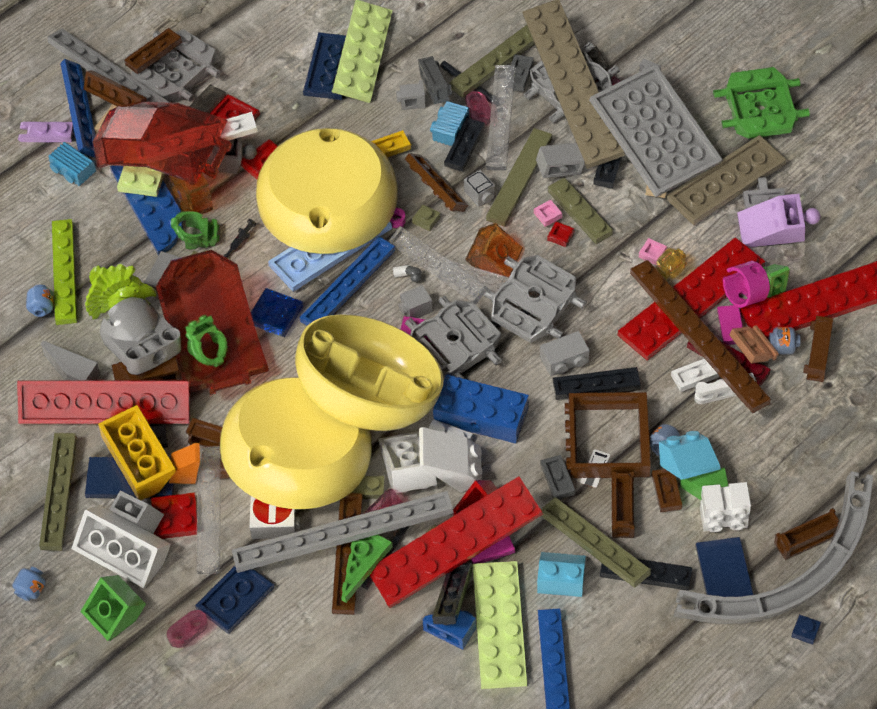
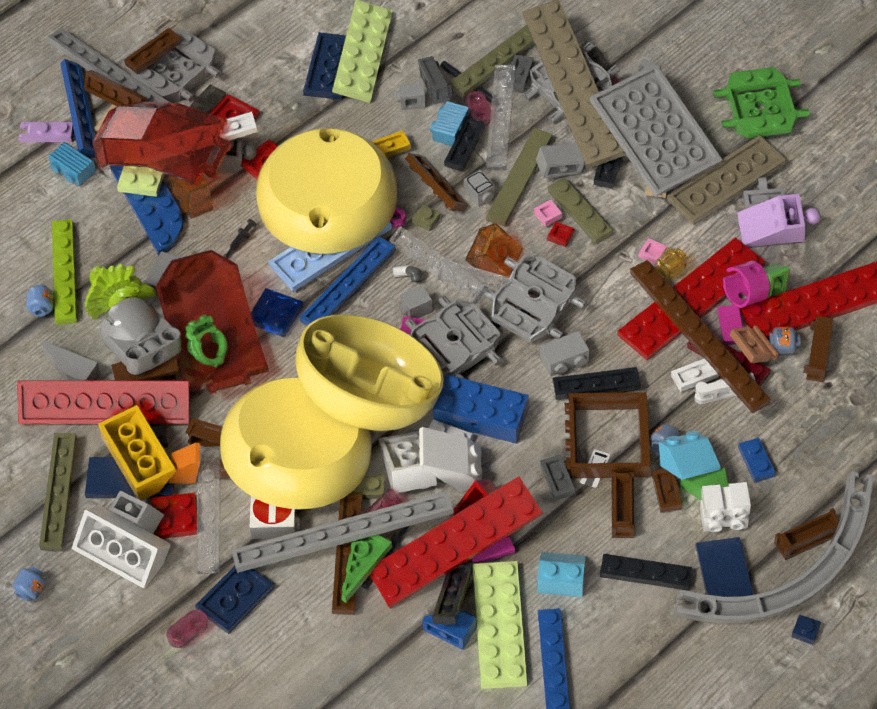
(112, 606): bright green slope -> none
(194, 219): bright green piece -> none
(595, 542): olive plate -> none
(756, 460): none -> blue plate

